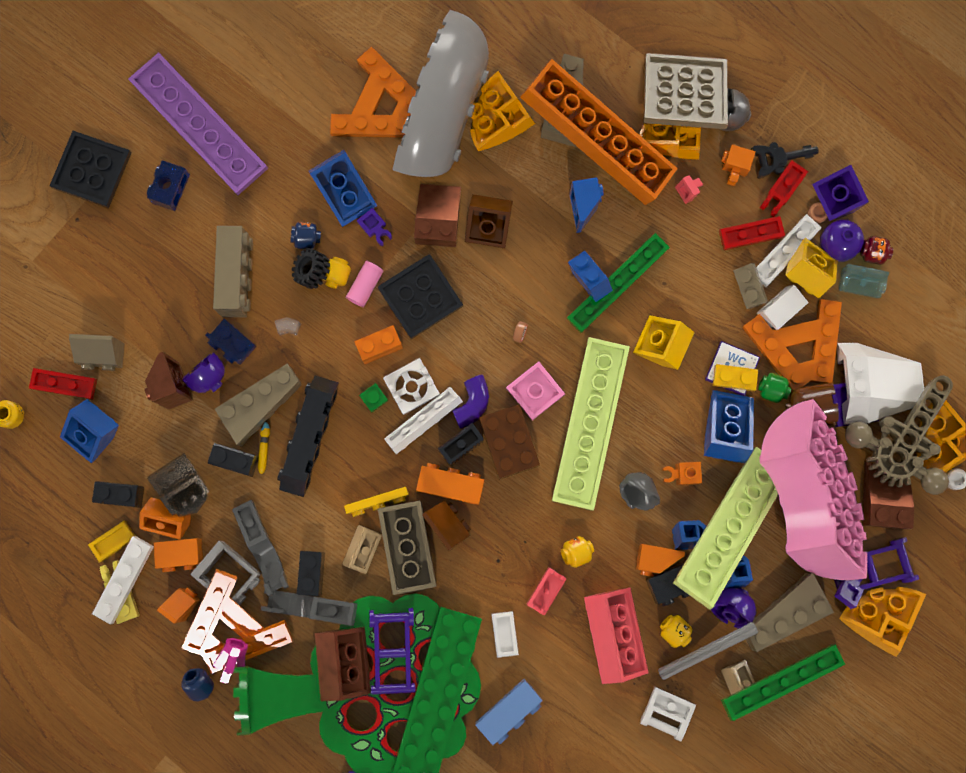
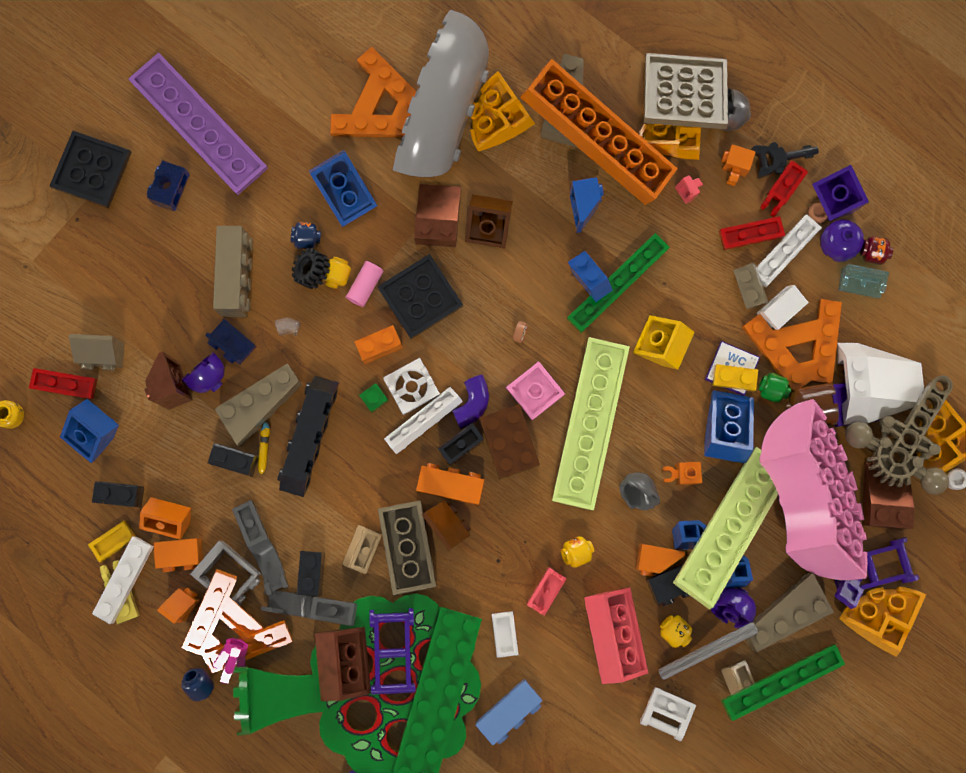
(180, 486): clear smoke piece -> none
(373, 225): dark purple plate -> none
(376, 502): yellow plate -> none
(812, 268): yellow slope -> none

